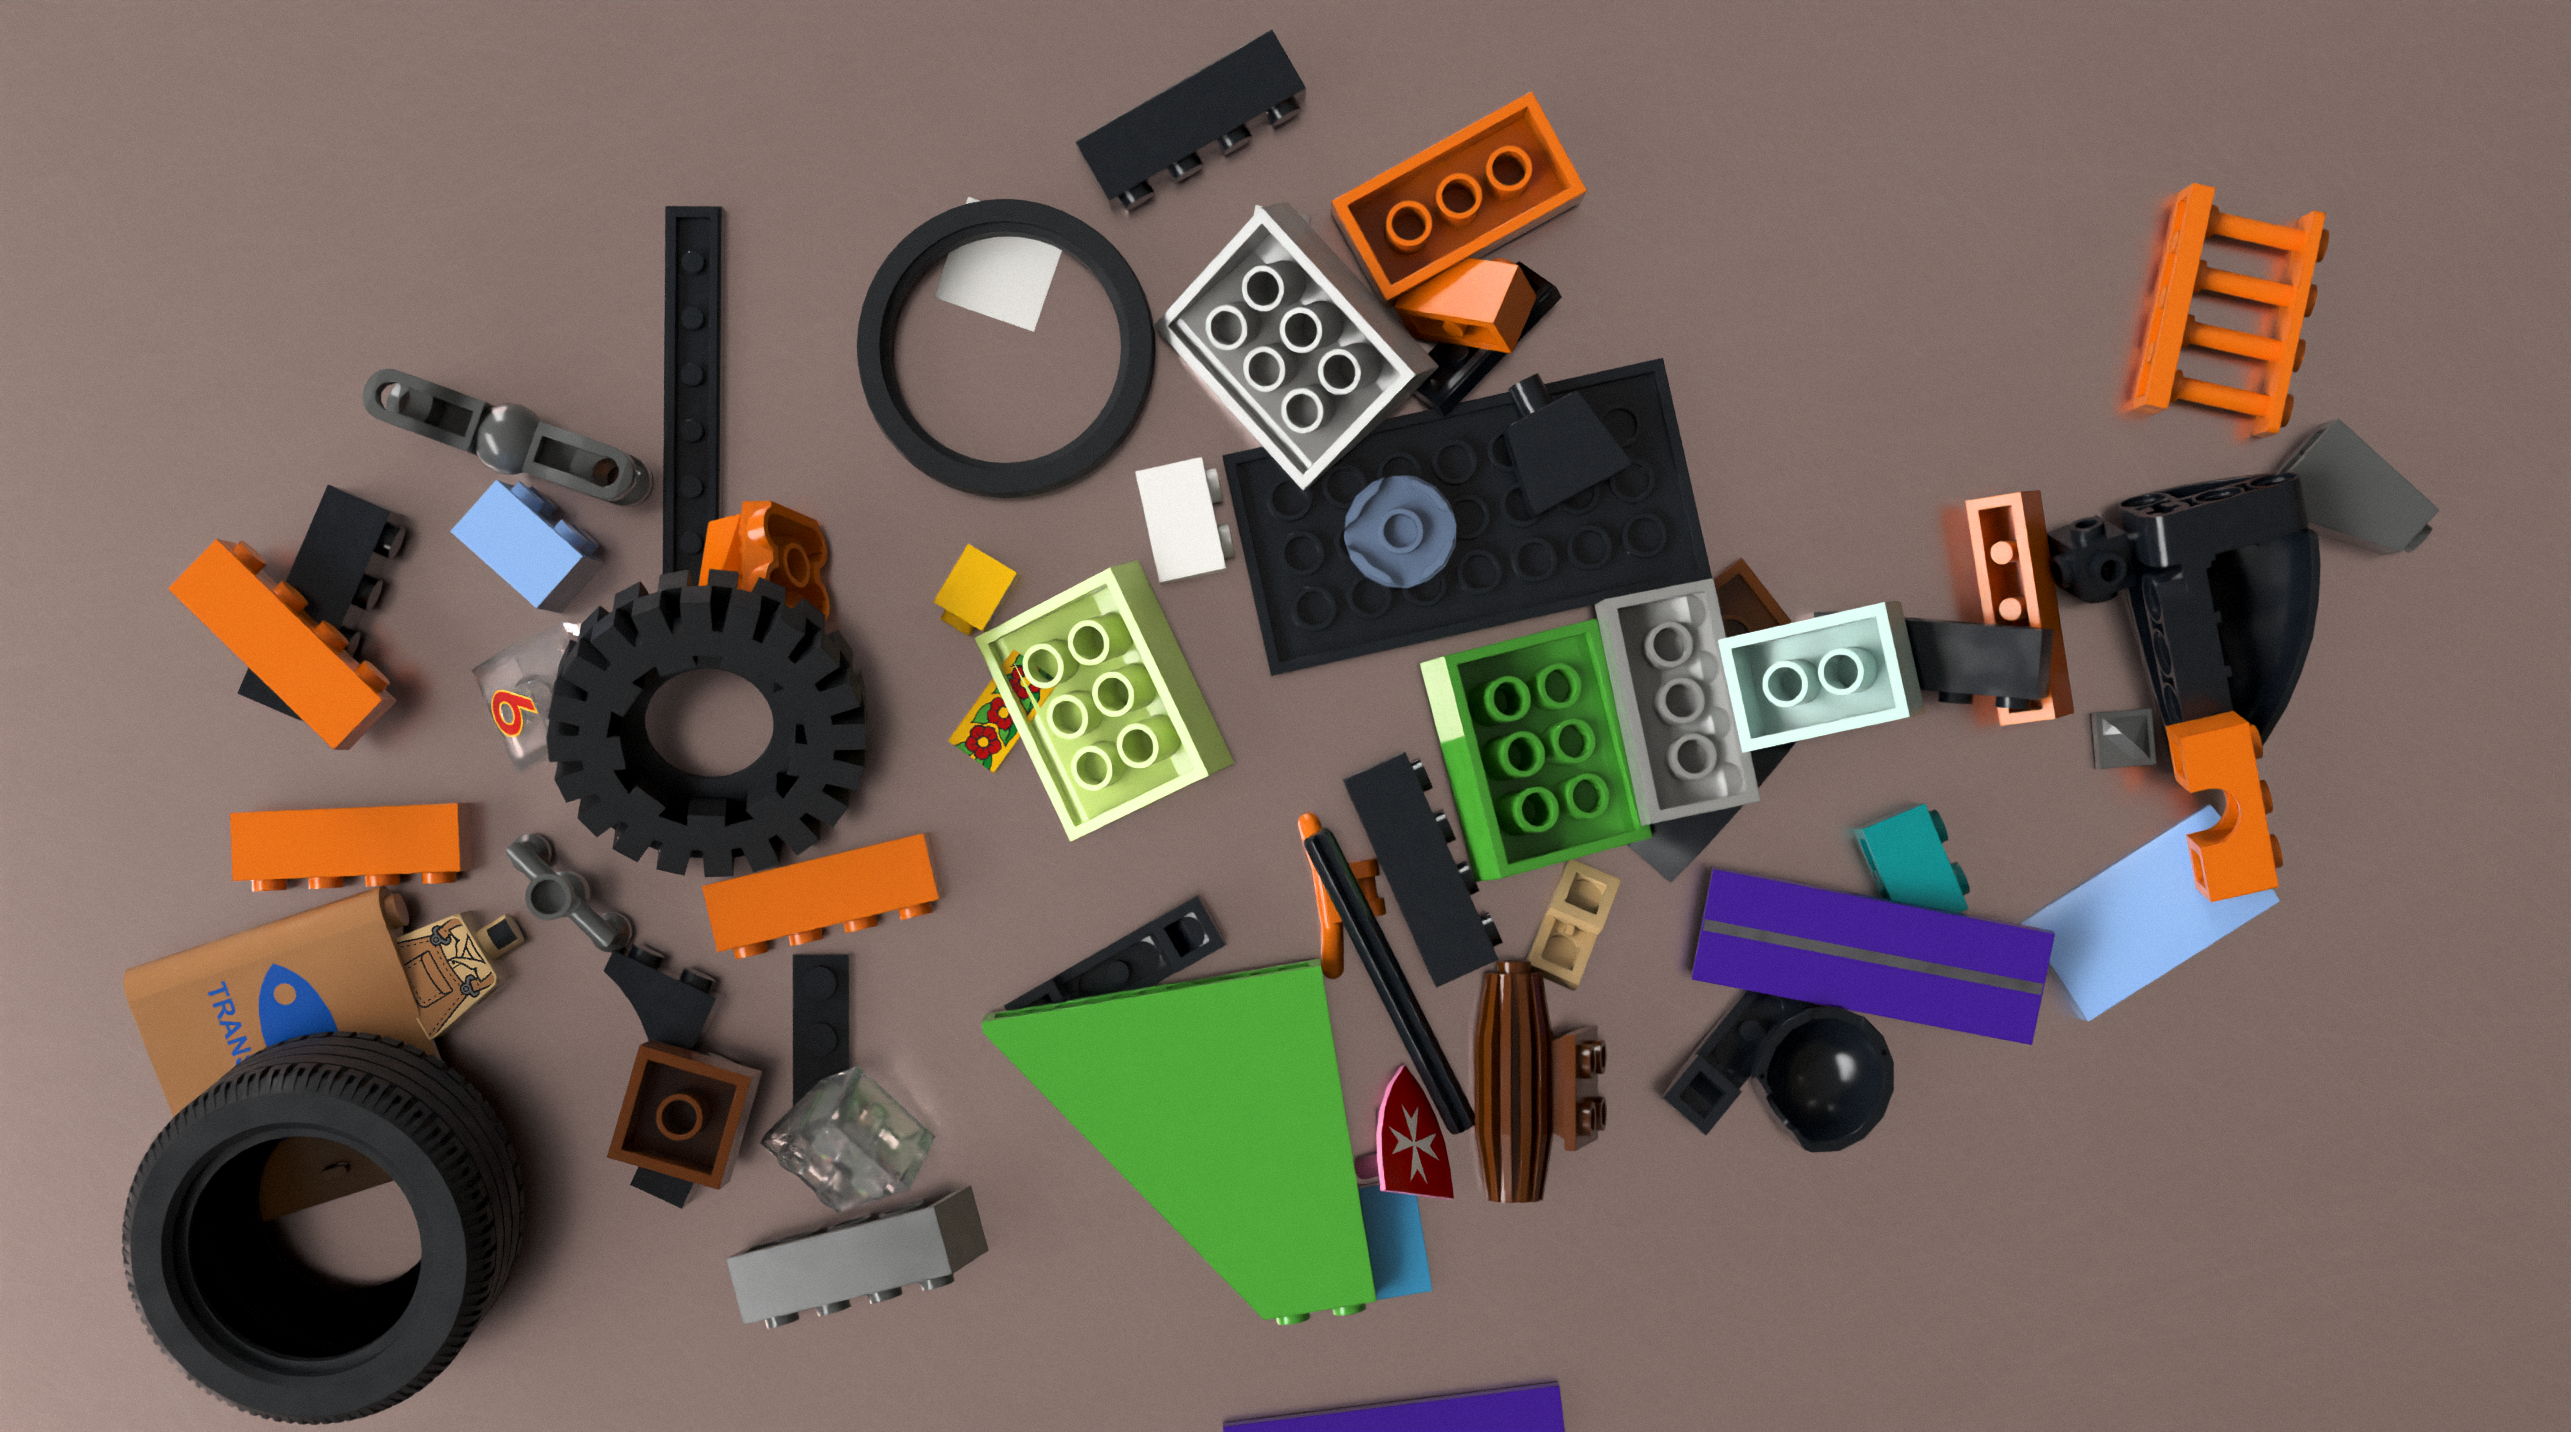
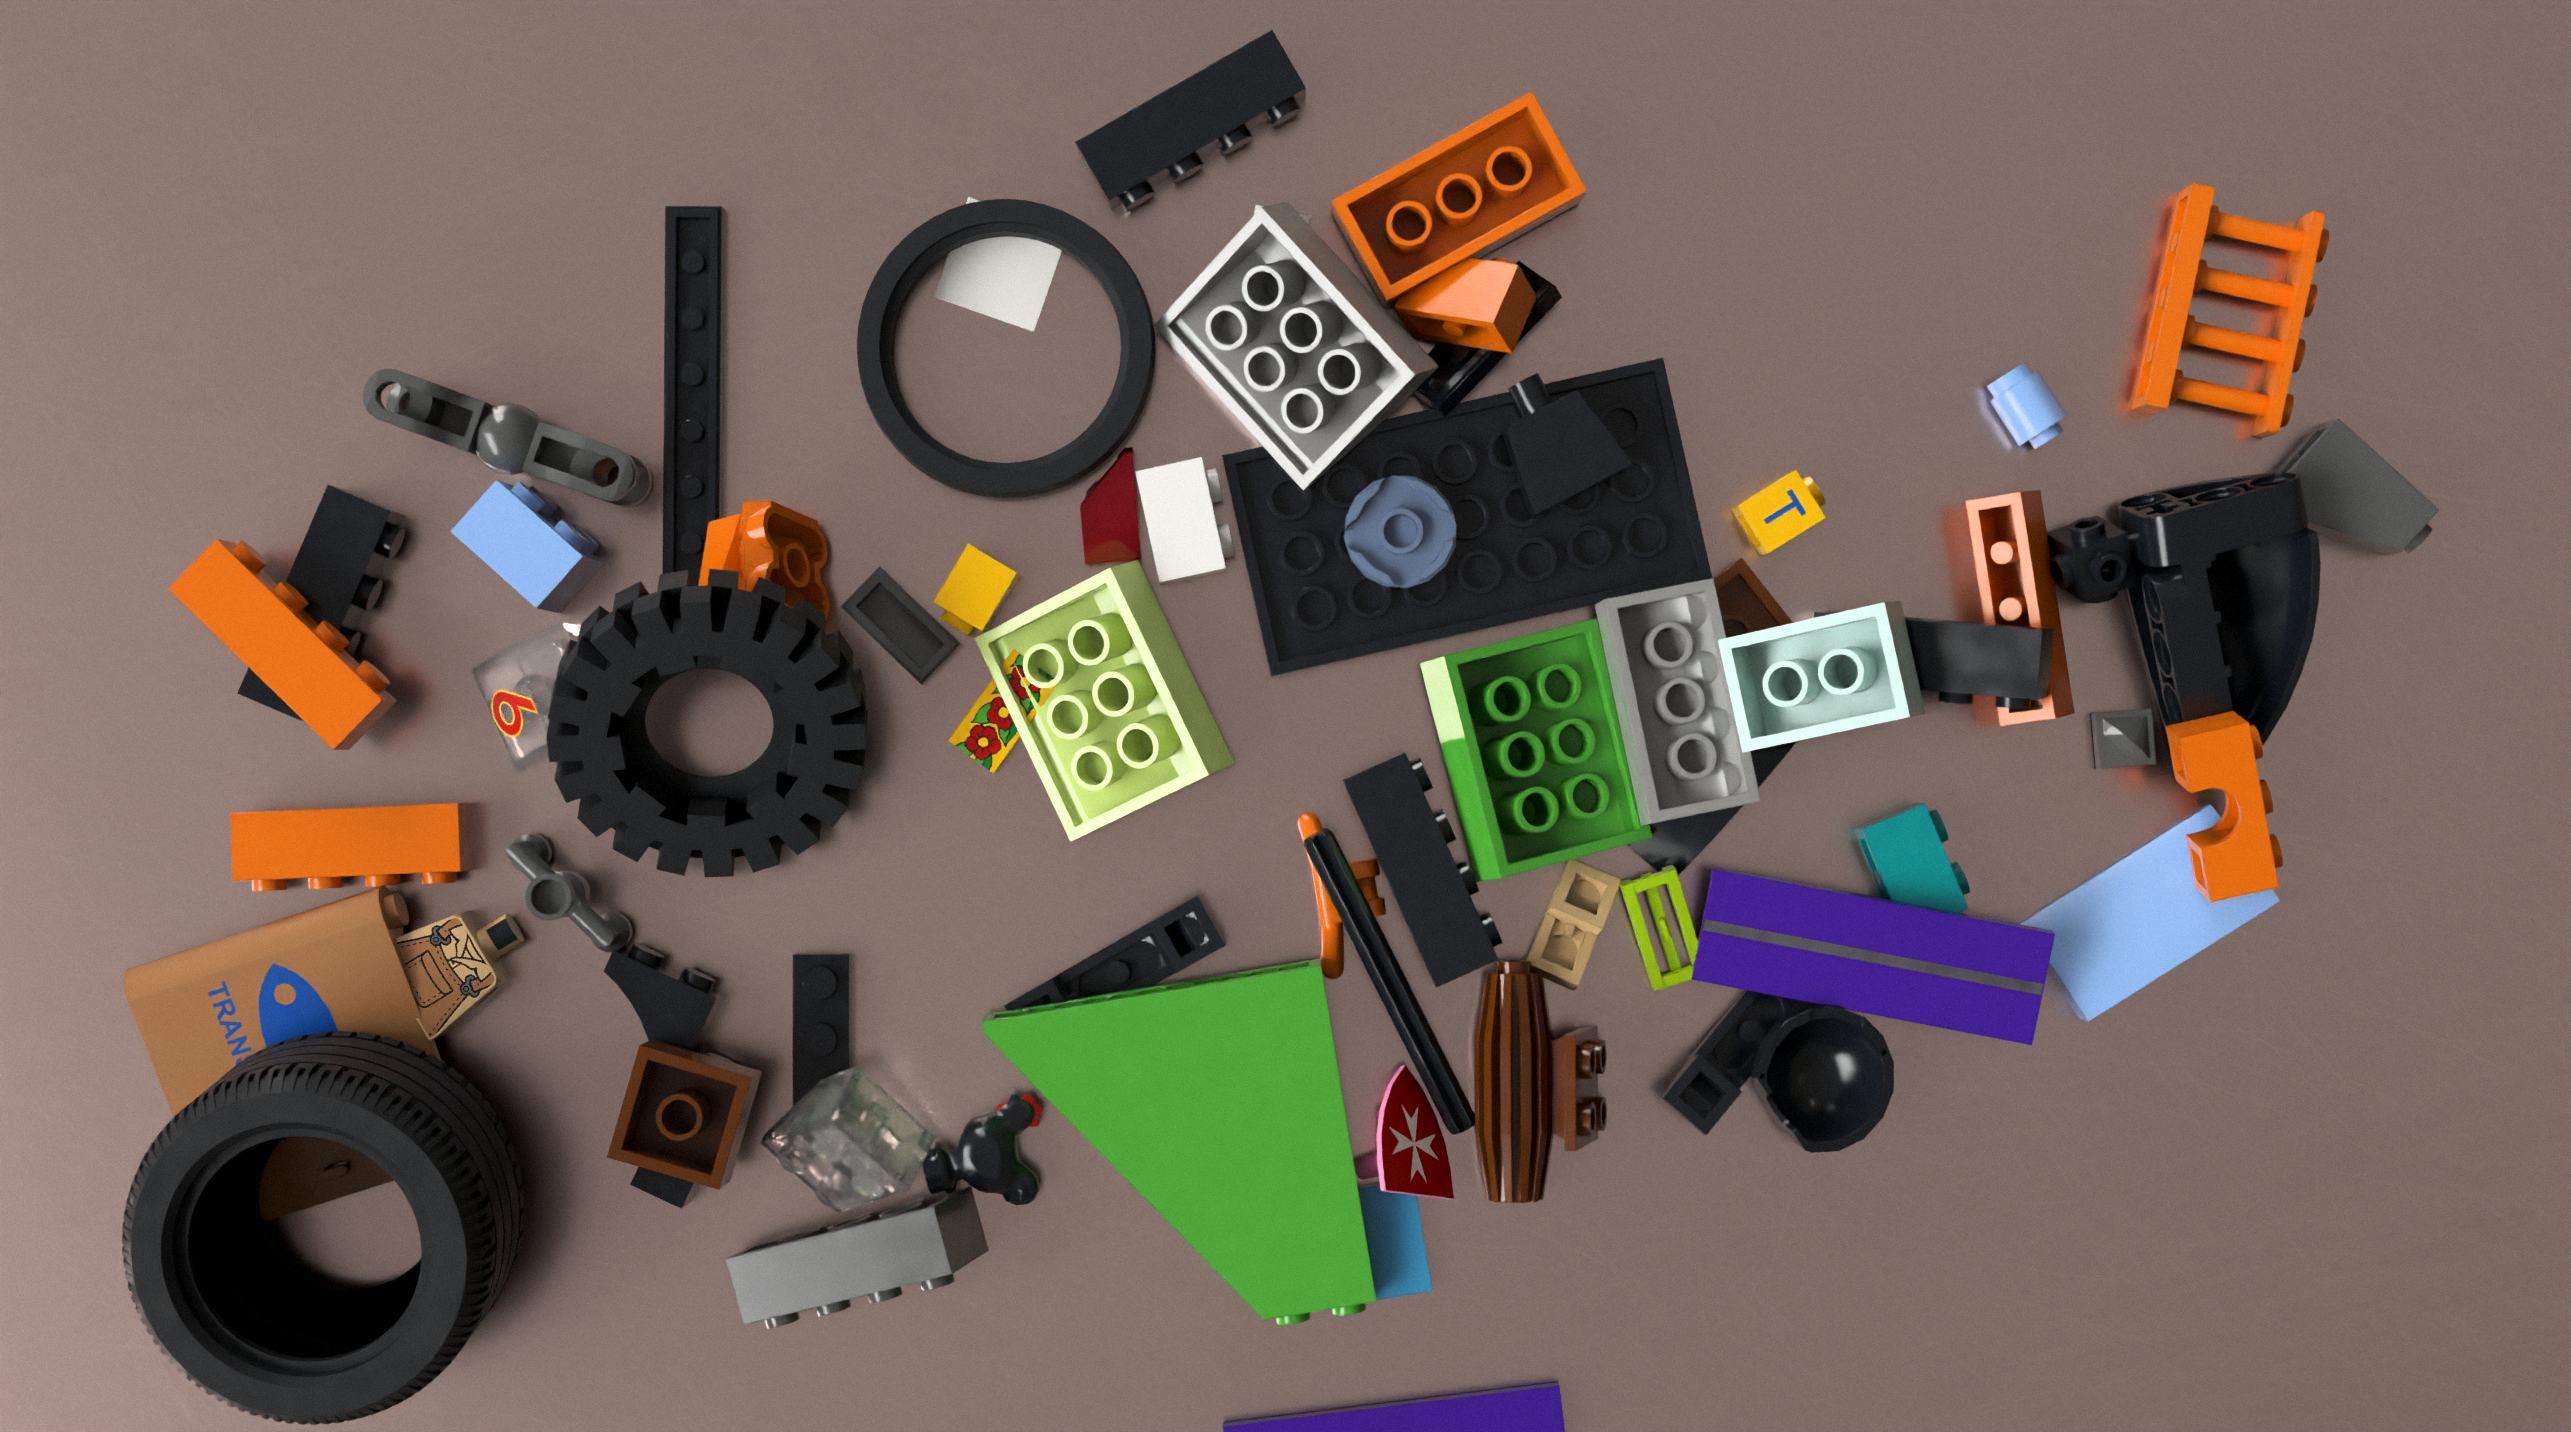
(823, 893): orange brick -> none
(901, 625): none -> dark grey tile
(988, 1154): none -> black animal
(1111, 514): none -> dark red slope
(1649, 884): none -> lime tile
(1780, 512): none -> yellow brick
(2027, 406): none -> light blue brick

